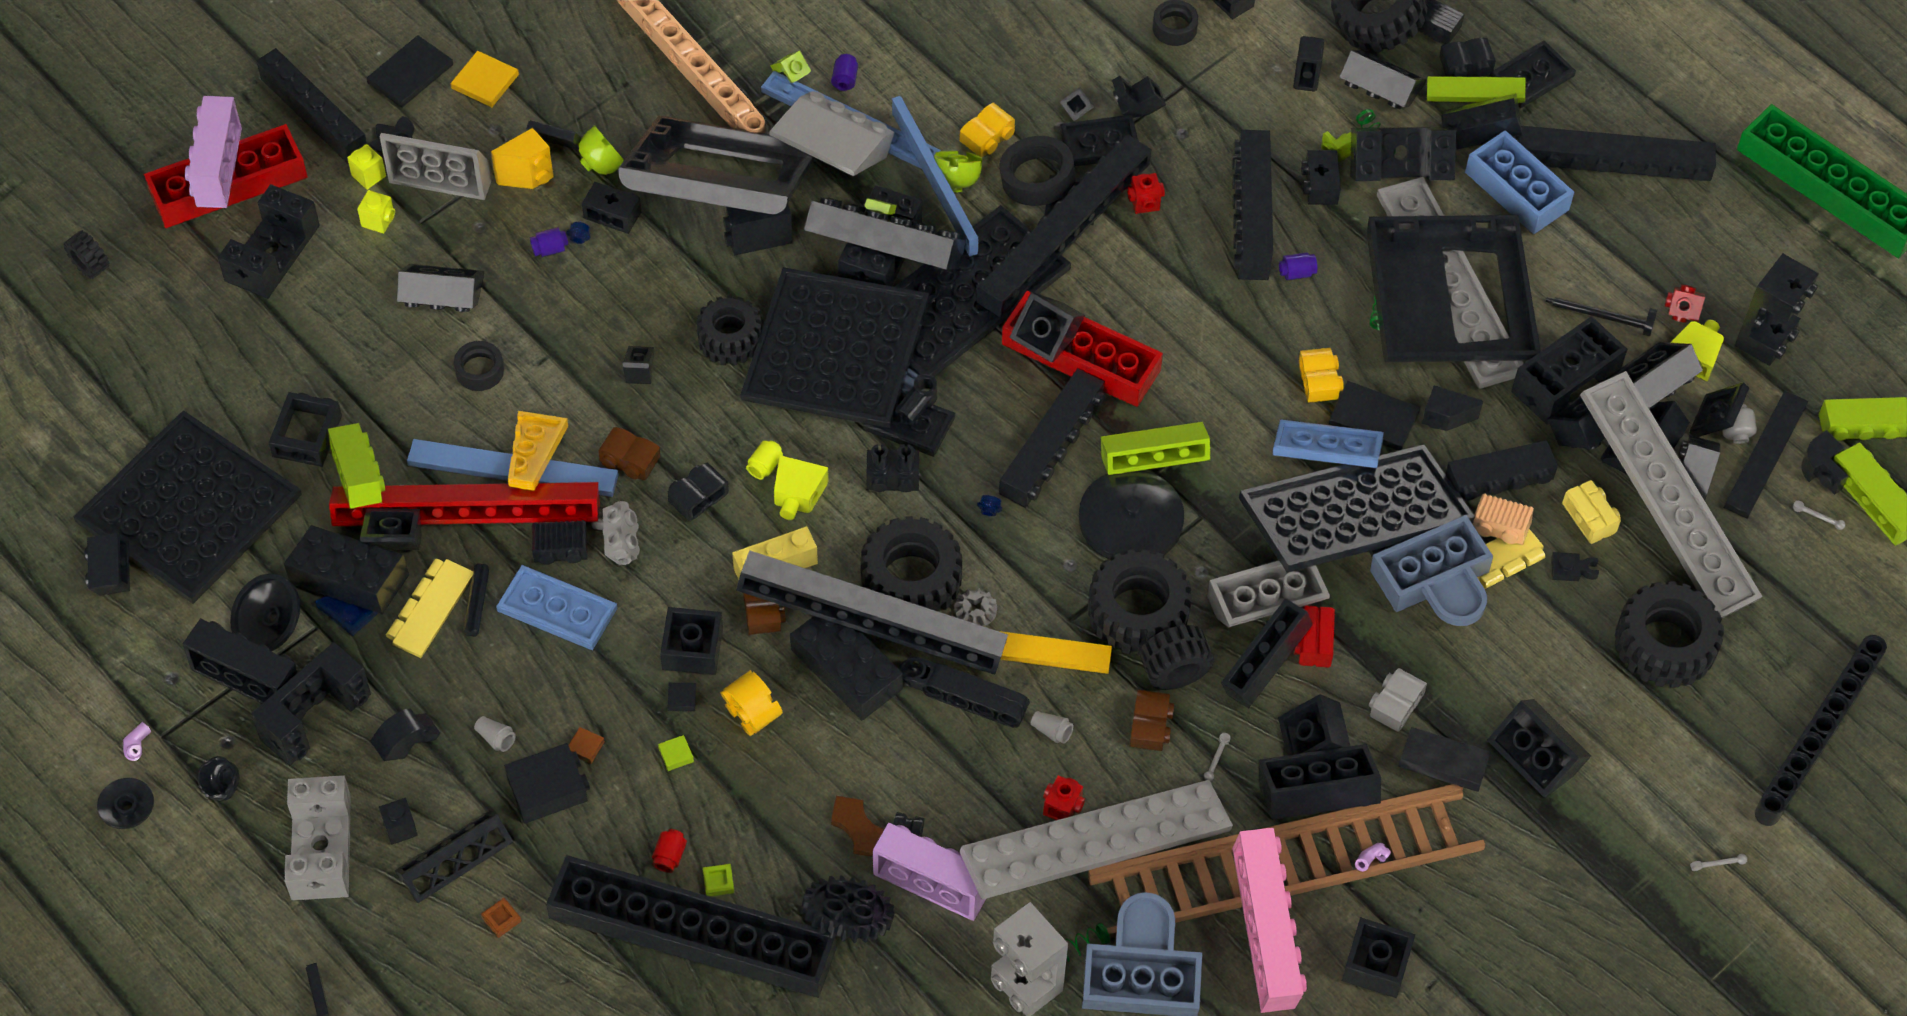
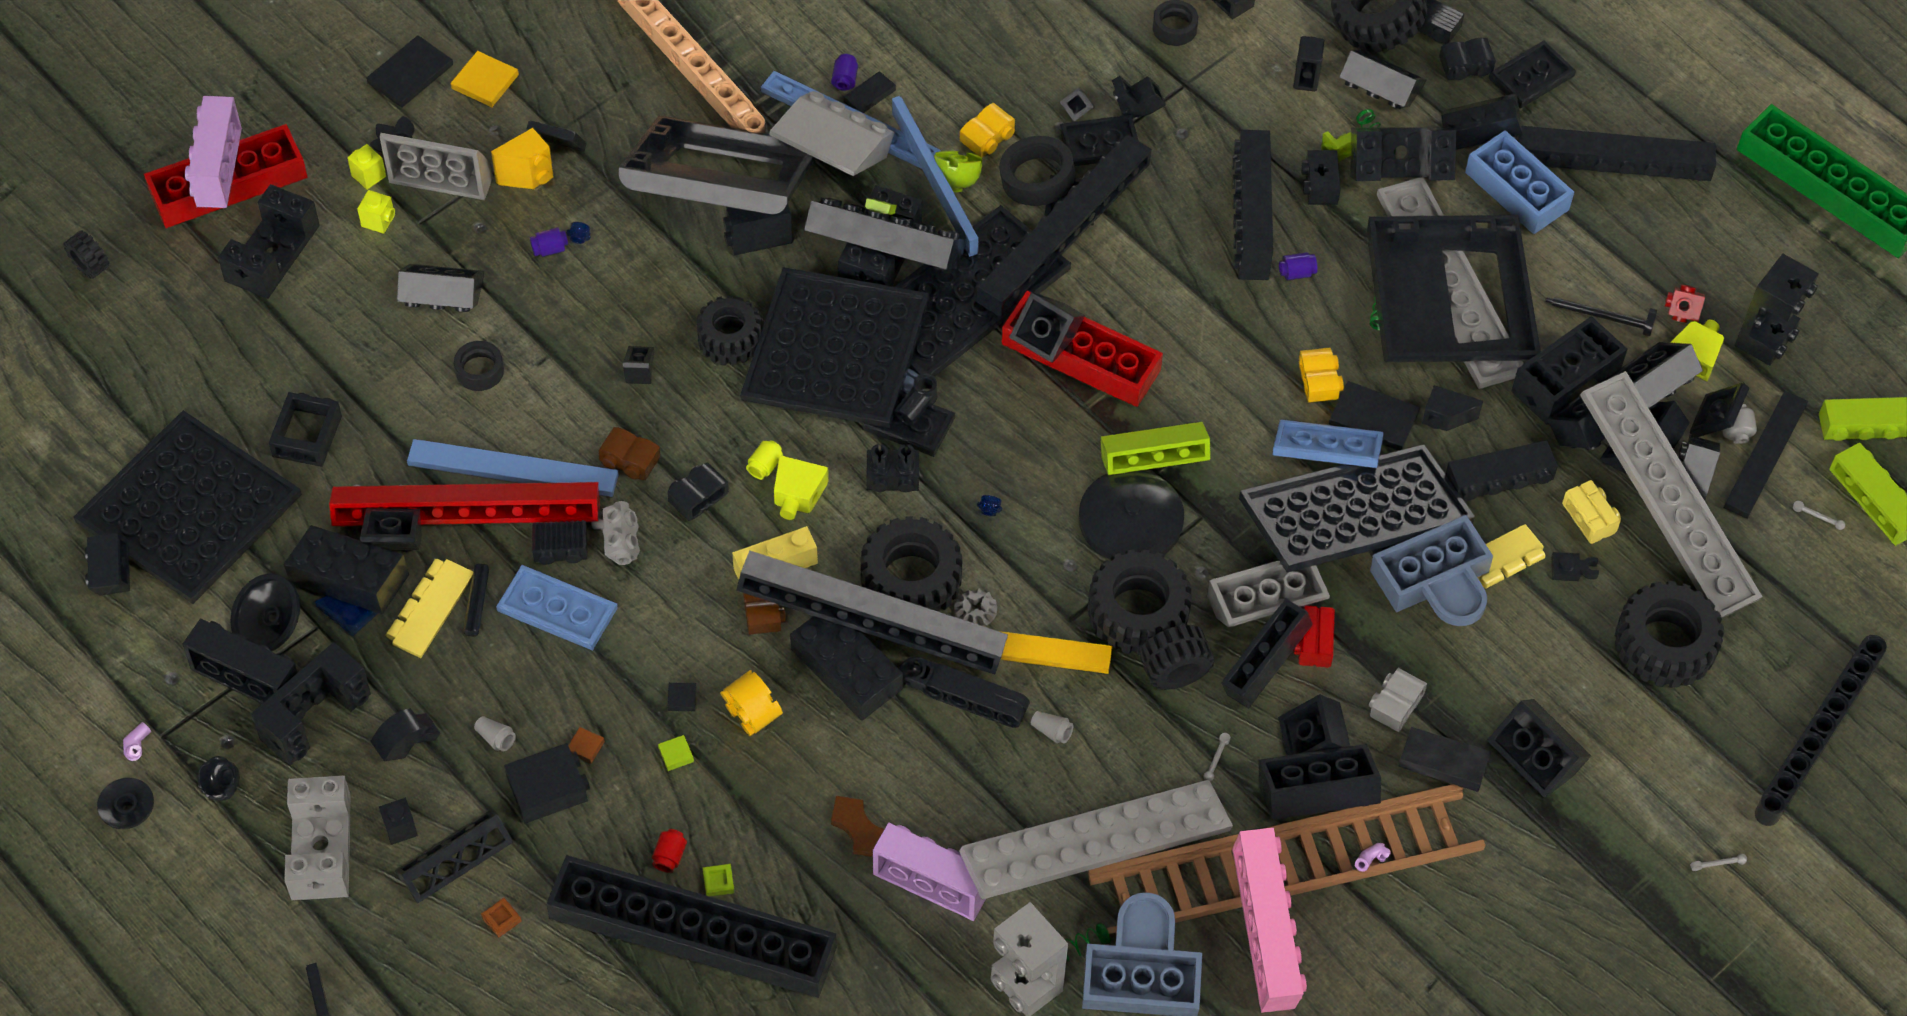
(310, 104): black brick -> none
(356, 465): lime brick -> none
(533, 447): yellow wing -> none
(598, 153): lime cylinder -> none
(611, 207): black brick -> none
(691, 640): black brick -> none
(793, 66): lime bracket -> none
(848, 909): black gear -> none
(870, 92): none -> black tile
(914, 824): black wheel -> none
(1051, 438): black brick -> none
(1063, 798): red brick -> none
(1145, 193): red brick -> none
(1150, 720): reddish brown brick -> none
(1378, 957): black brick -> none
(1473, 88): lime tile -> none
(1502, 519): light nougat brick -> none
(1819, 462): black brick -> none

